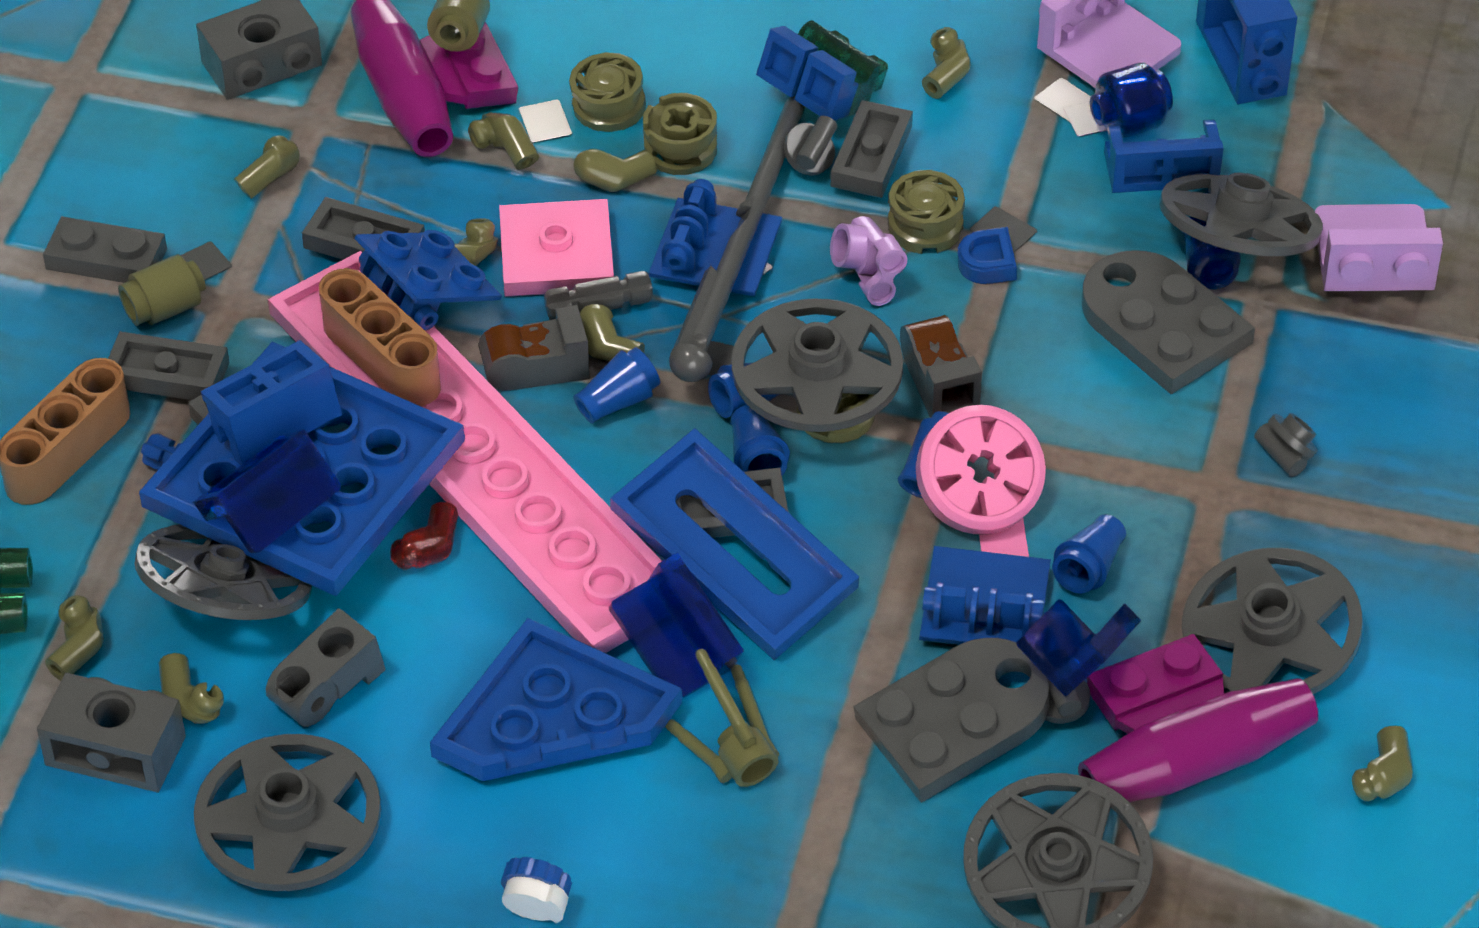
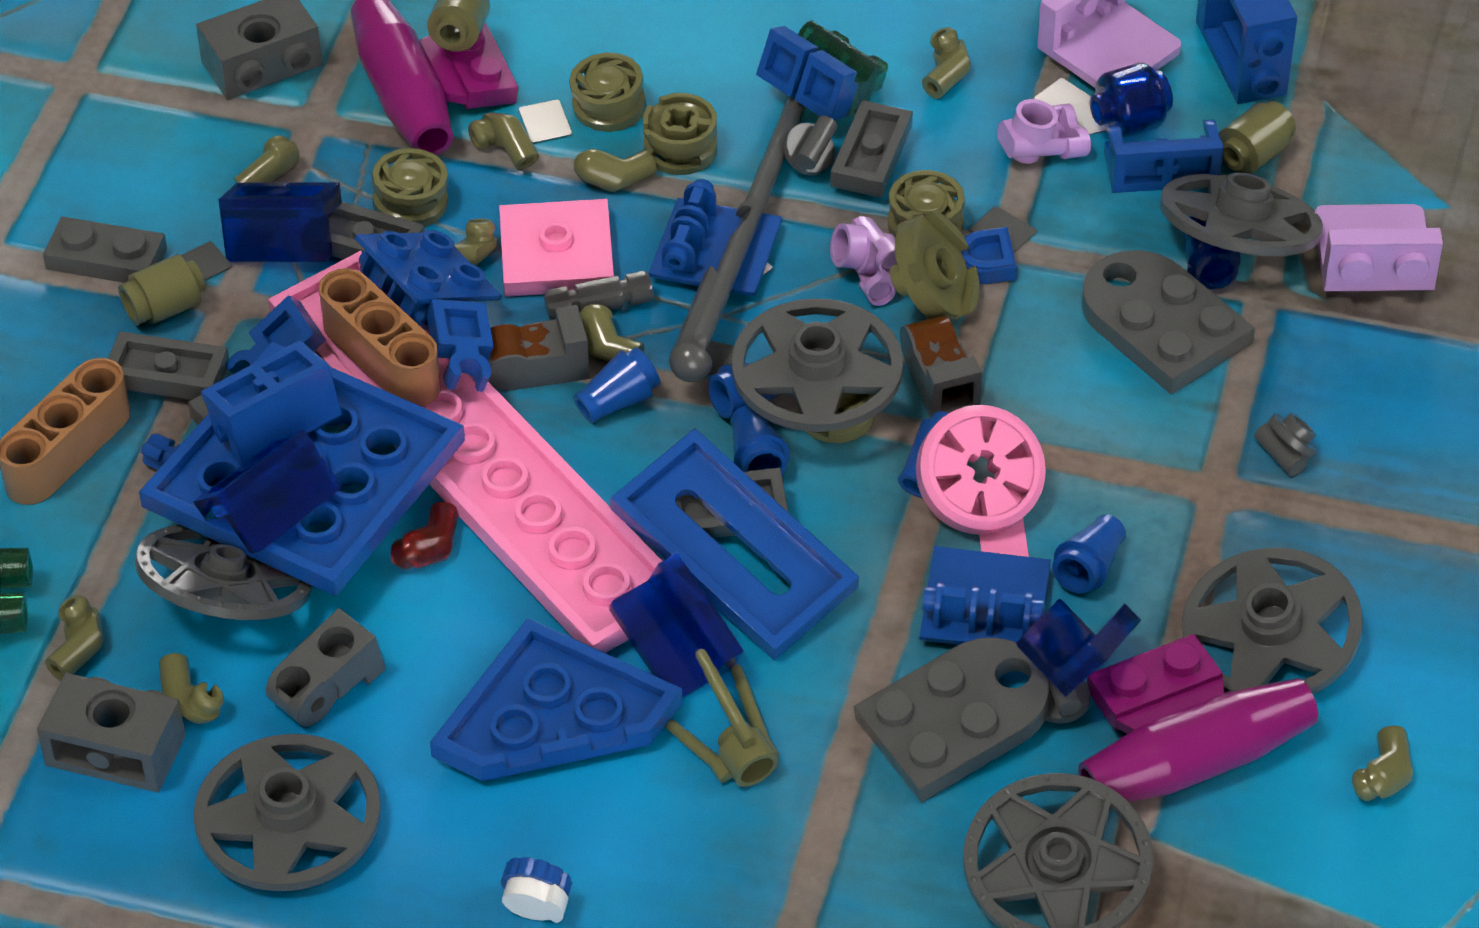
(278, 221): none -> clear blue panel
(284, 326): none -> blue plate
(411, 186): none -> olive wheel
(463, 337): none -> blue plate
(933, 268): none -> olive plate
(1043, 131): none -> lavender plate
(1256, 136): none -> olive brick

